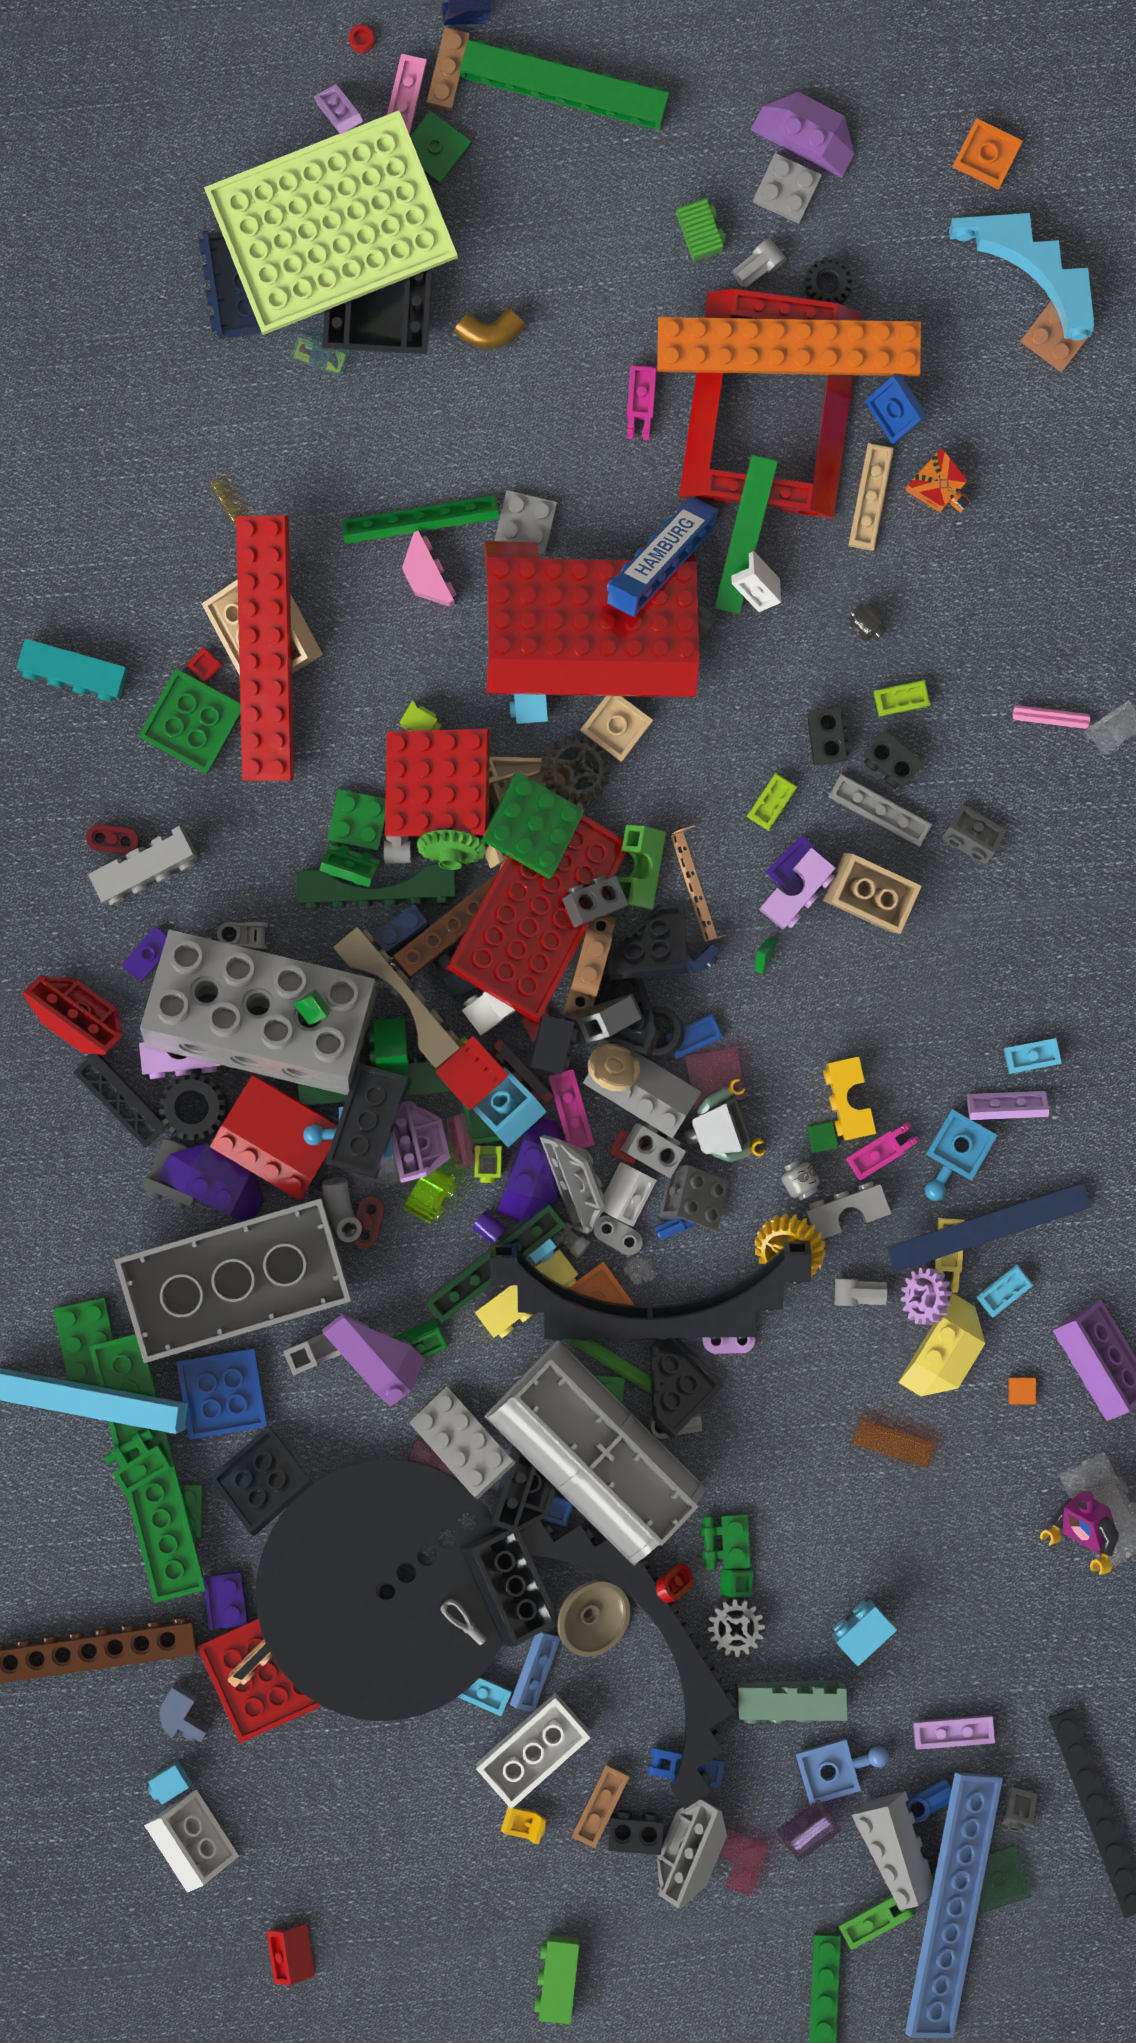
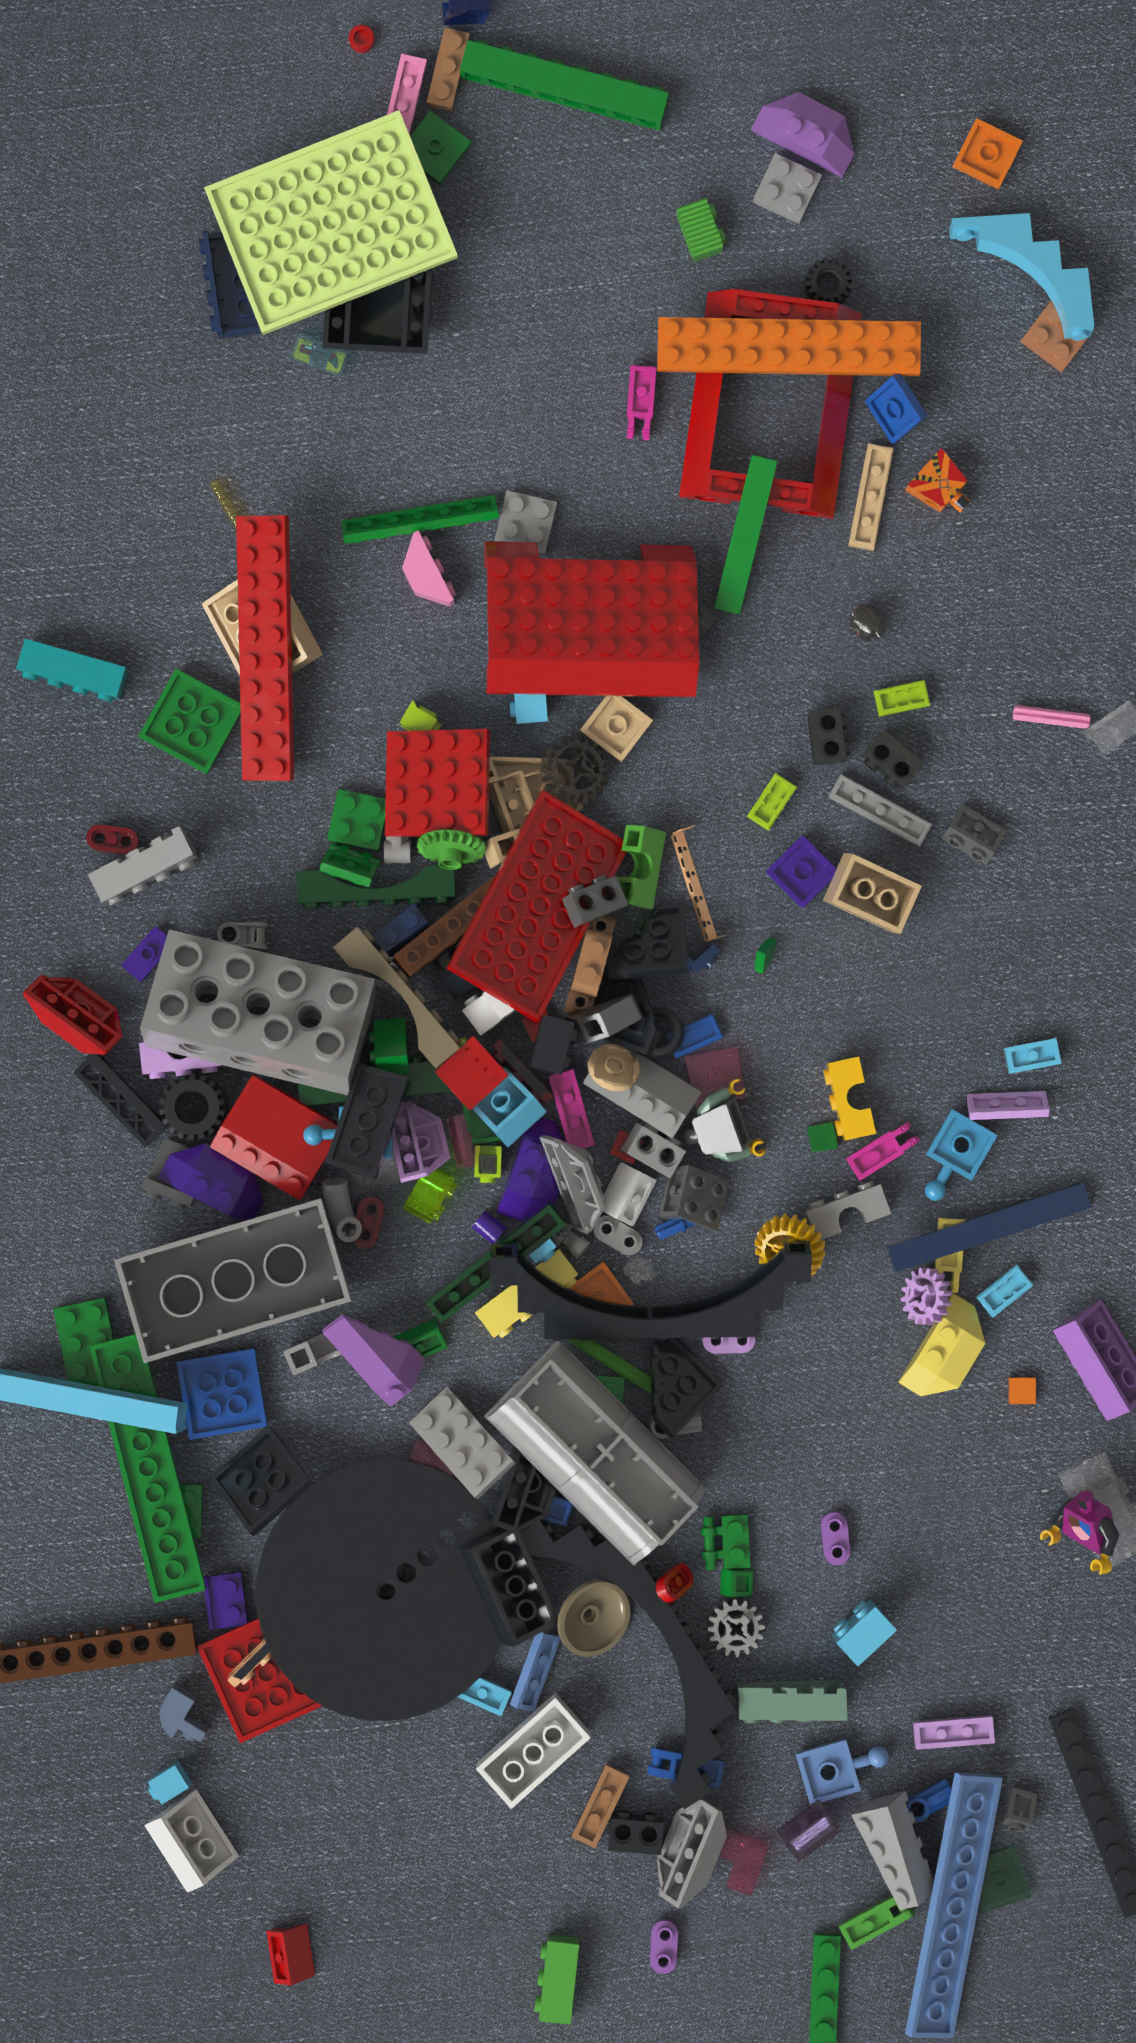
(141, 1469): green plate -> none
(204, 665): red tile -> none
(312, 1007): green slope -> none
(338, 109): lavender plate -> none
(469, 1627): light grey piece -> none
(489, 334): pearl gold cylinder -> none
(524, 1824): yellow bracket -> none
(533, 825): green plate -> none
(661, 556): blue brick -> none
(663, 1947): none -> medium lavender plate
(758, 584): white panel -> none
(763, 259): light grey piece -> none
(800, 1179): light grey head -> none
(814, 873): lavender arch -> none
(835, 1538): none -> medium lavender plate
(854, 1292): light grey piece -> none
(893, 1443): clear orange plate -> none

